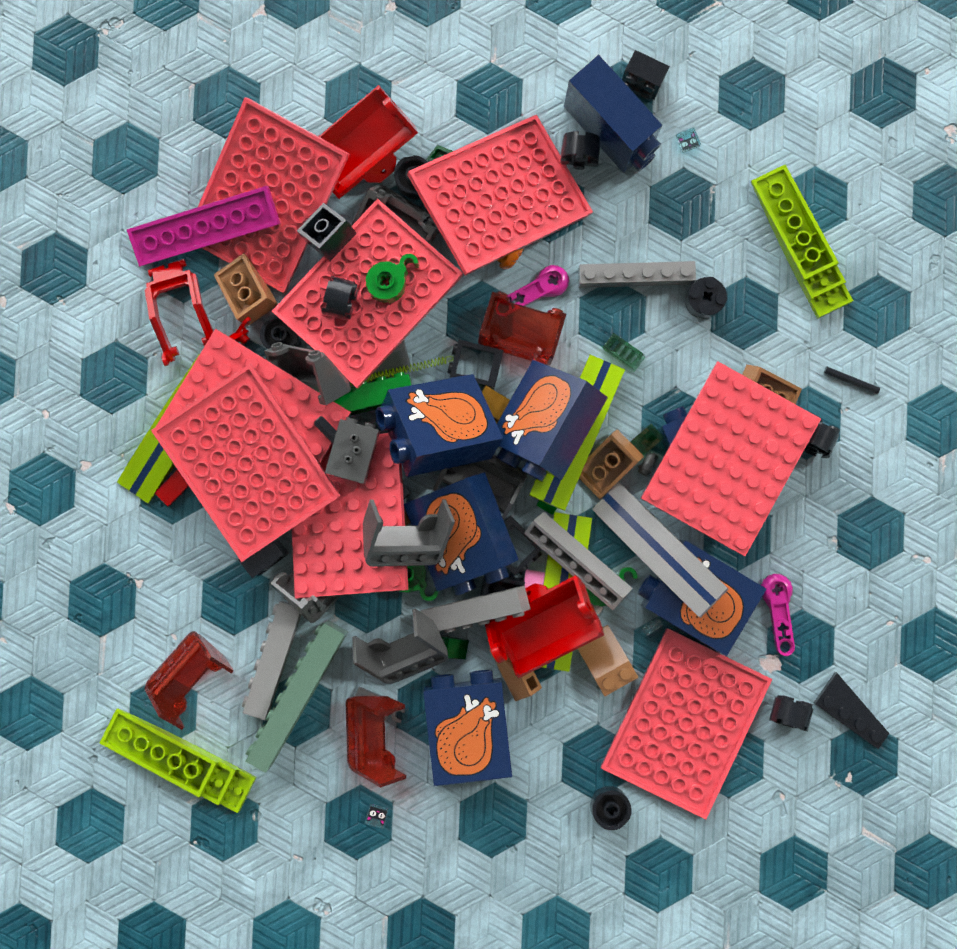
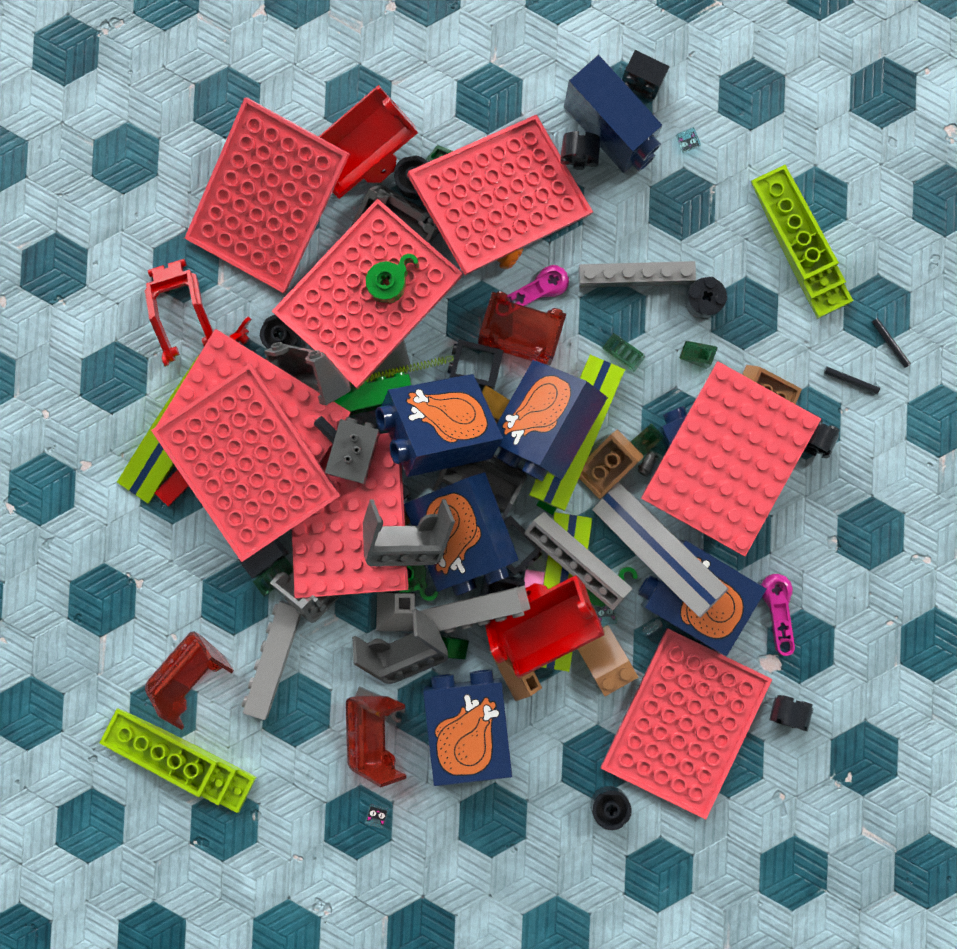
(203, 226): dark pink plate -> none
(245, 290): medium nougat slope -> none
(282, 565): none -> clear green slope
(297, 695): sand green brick -> none
(326, 231): black brick -> none
(339, 298): black brick -> none
(395, 611): none -> light grey slope
(606, 615): none -> clear light blue tile
(698, 353): none -> clear green slope
(847, 708): black wing -> none
(891, 343): none -> black bar

